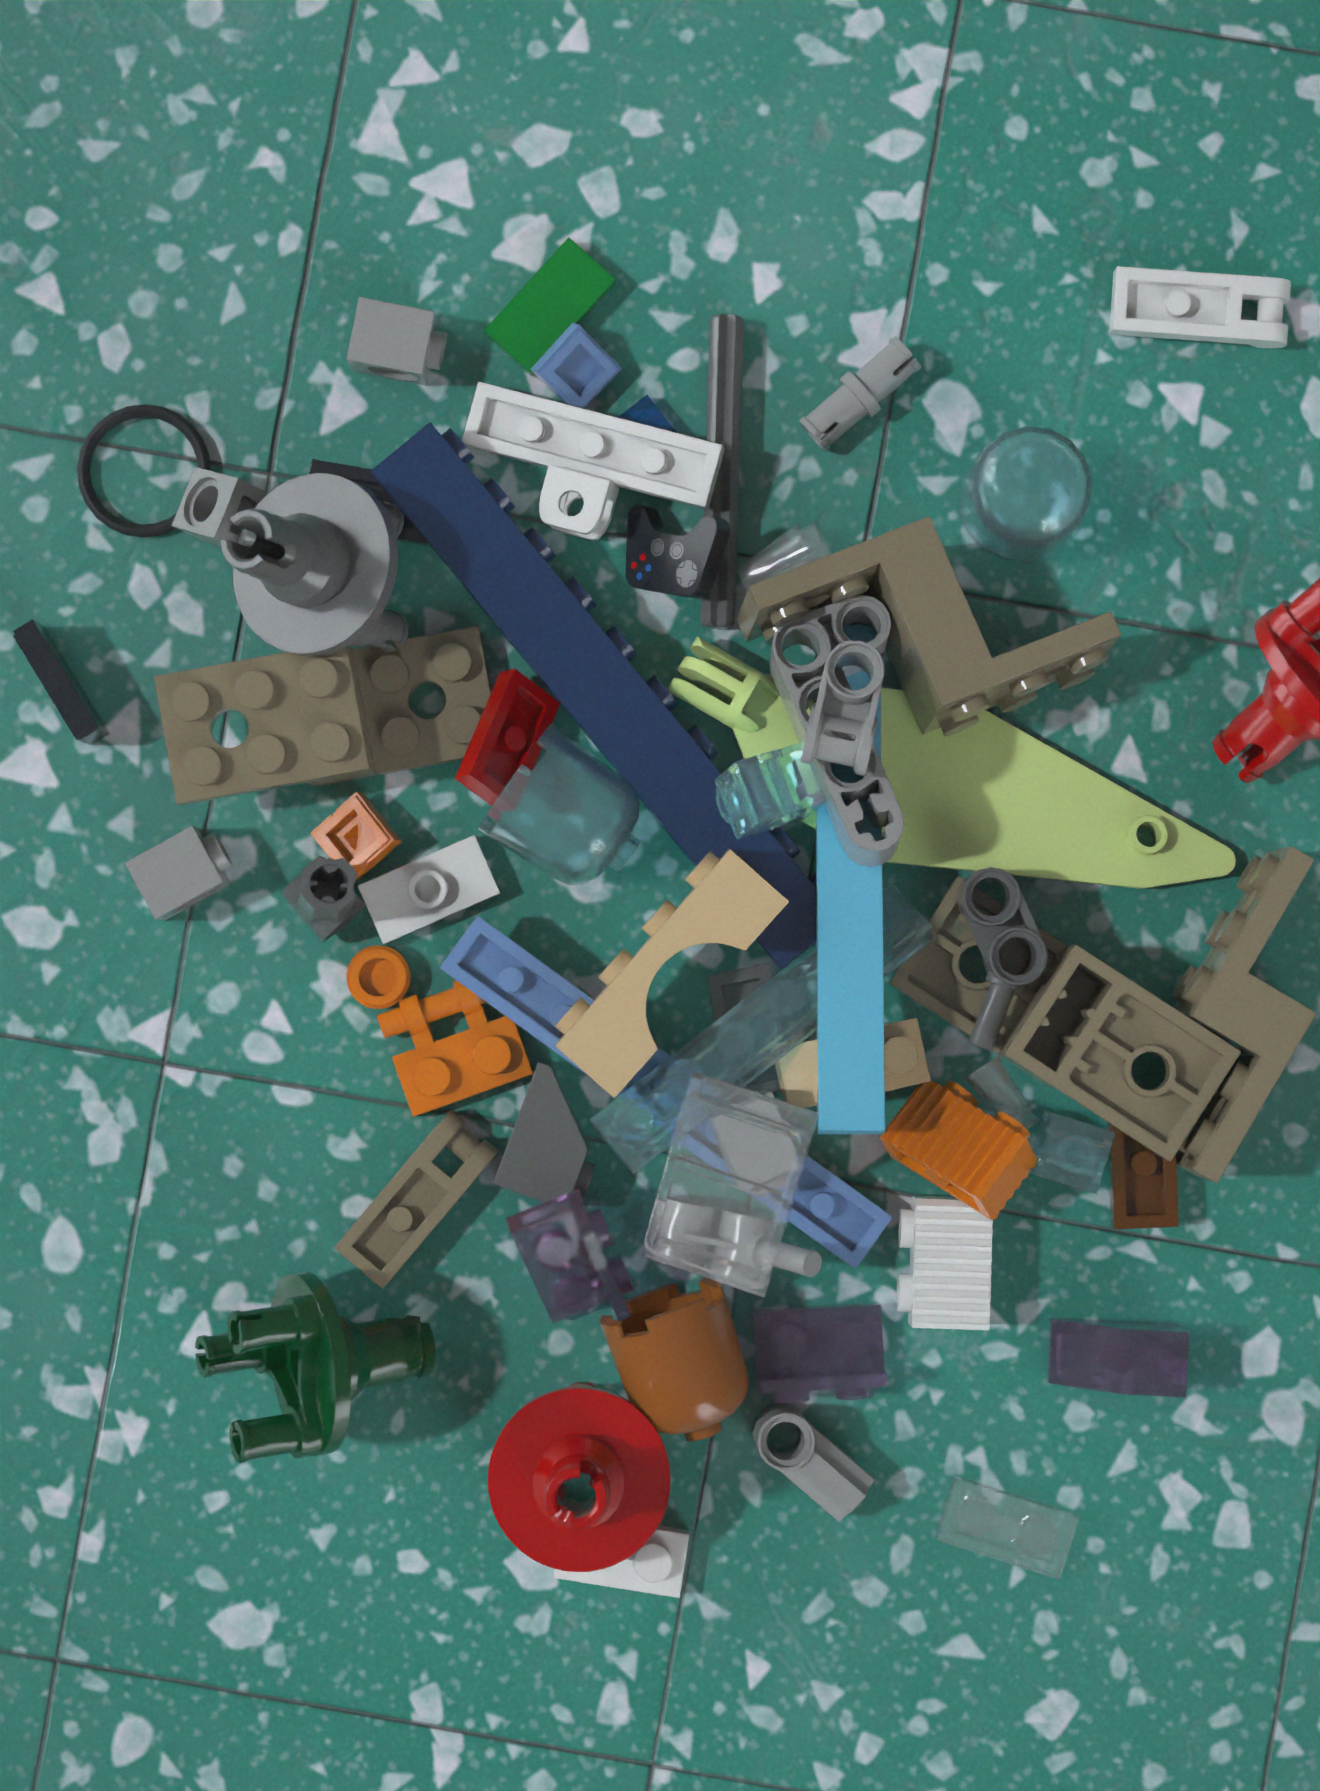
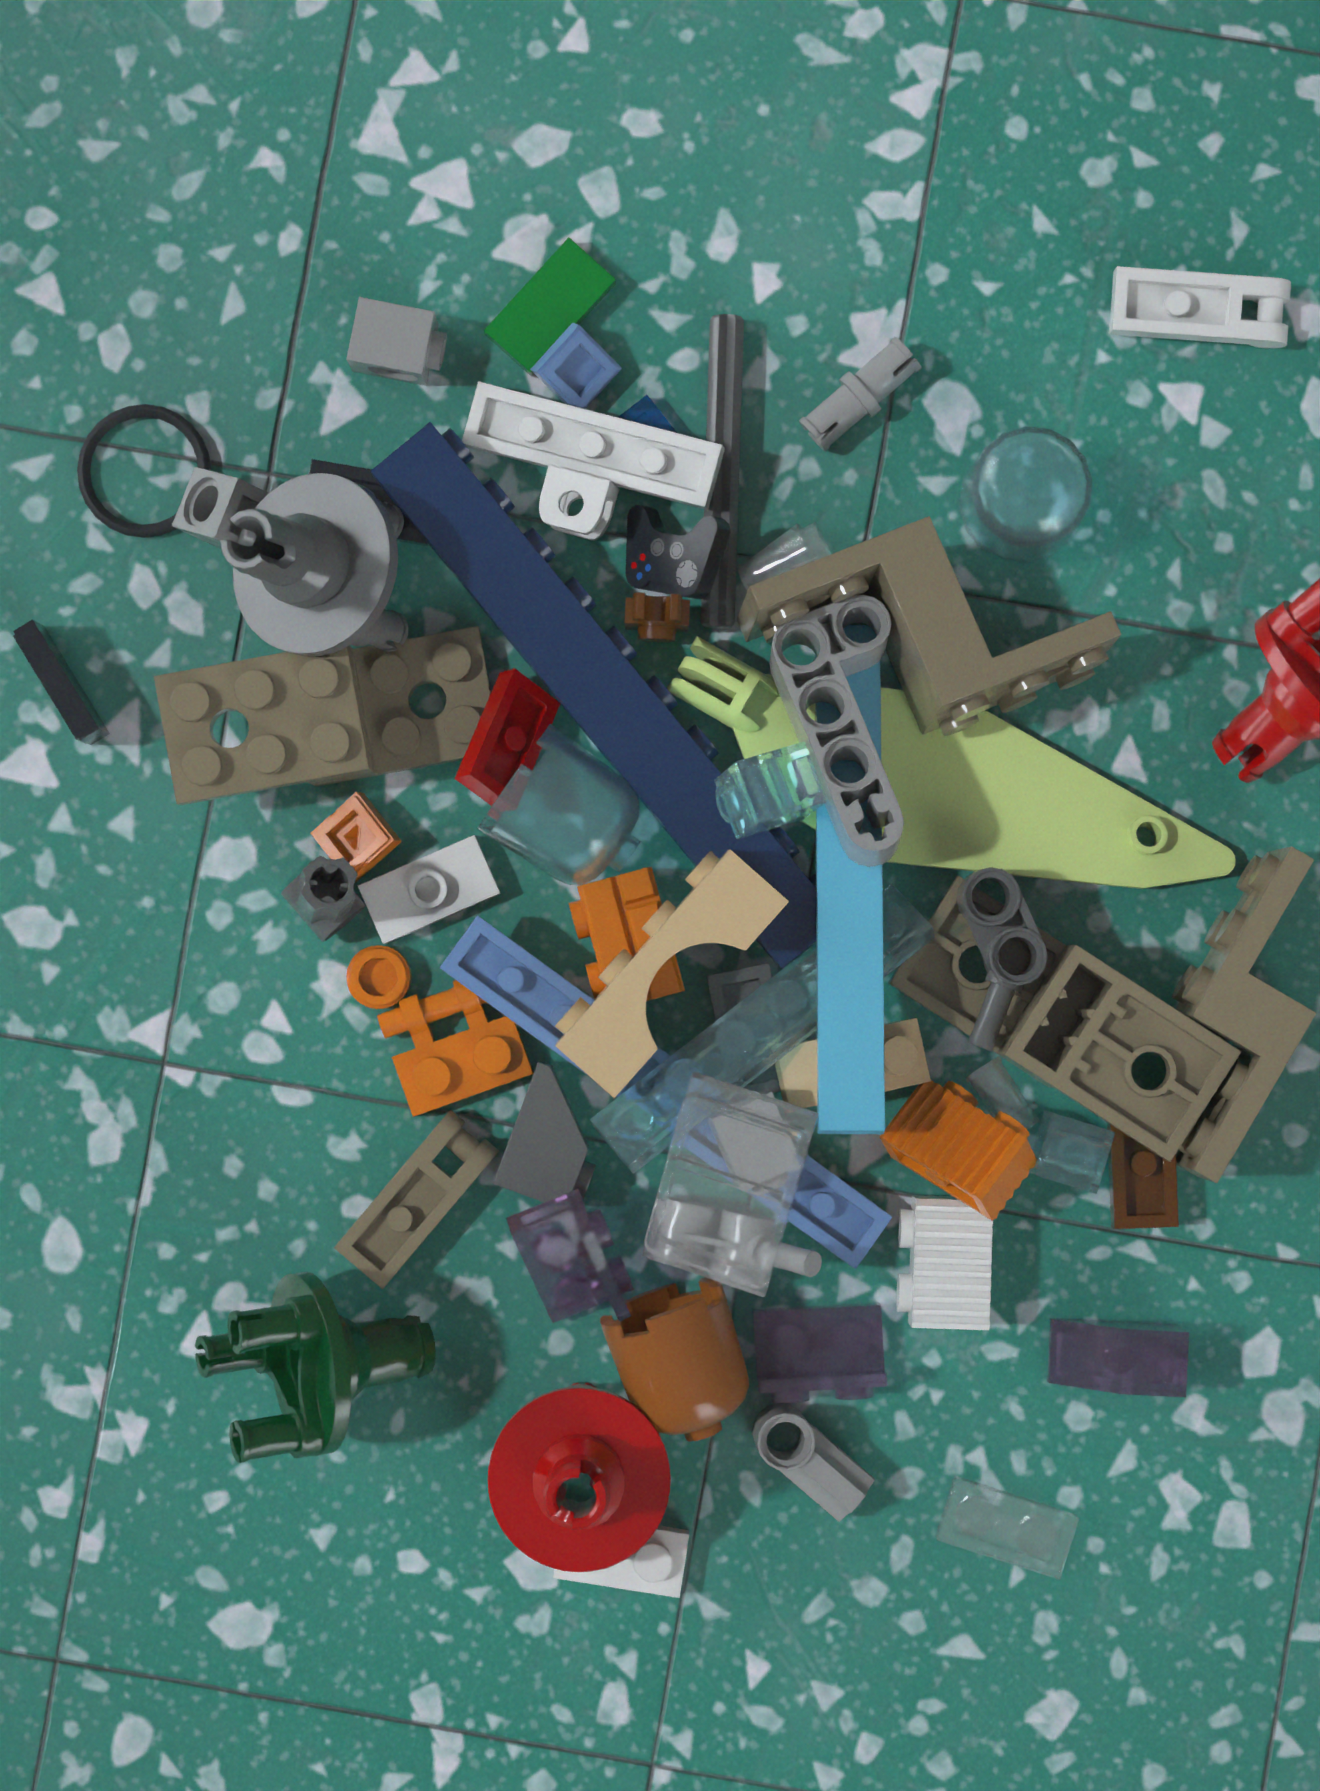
(180, 872): light grey brick -> none
(613, 917): none -> orange brick
(657, 616): none -> reddish brown plate
(844, 719): light grey piece -> none

